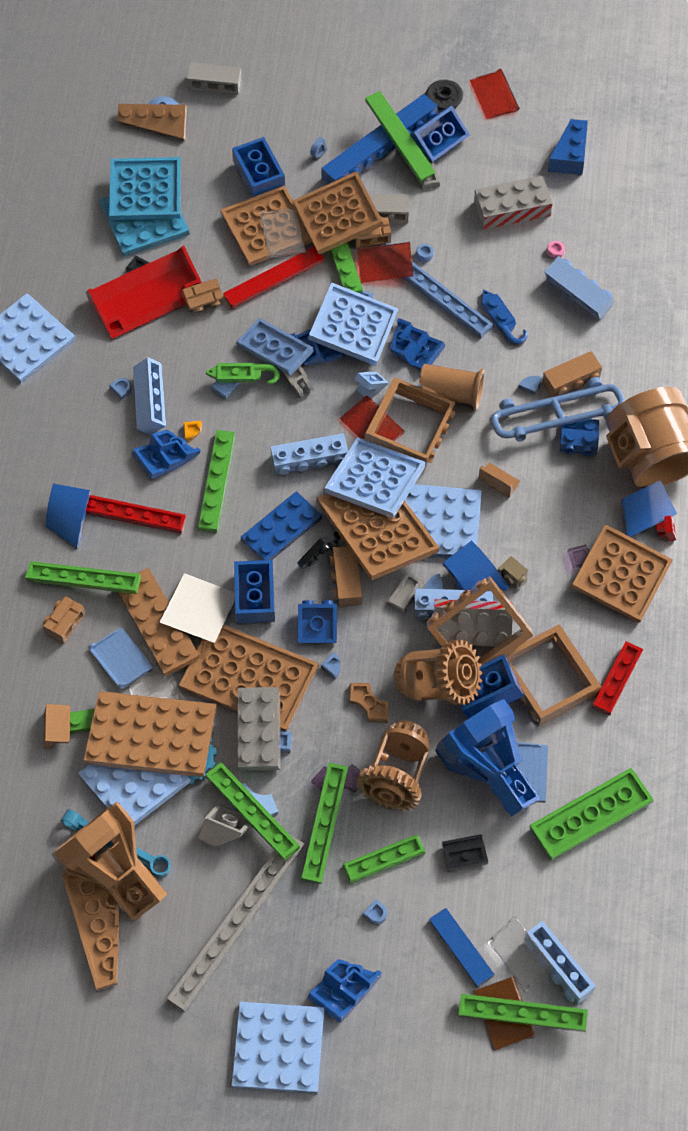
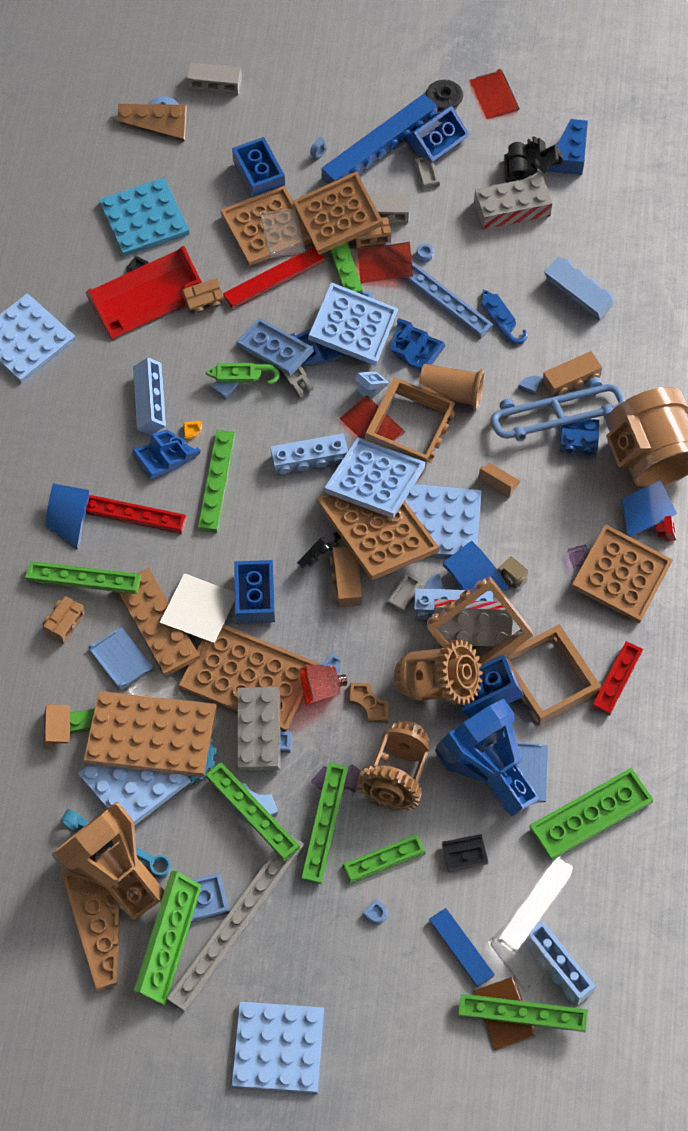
(121, 387): medium blue tile -> none
(145, 188): dark azure plate -> none
(168, 938): none -> bright green plate
(212, 898): none -> medium blue tile
(222, 826): light grey slope -> none
(281, 527): blue plate -> none
(317, 622): blue plate -> none
(320, 682): none -> clear red torso
(343, 988): blue slope -> none
(400, 136): bright green tile -> none
(526, 159): none -> black plate
(535, 905): none -> clear tile
(555, 249): bright pink tile -> none

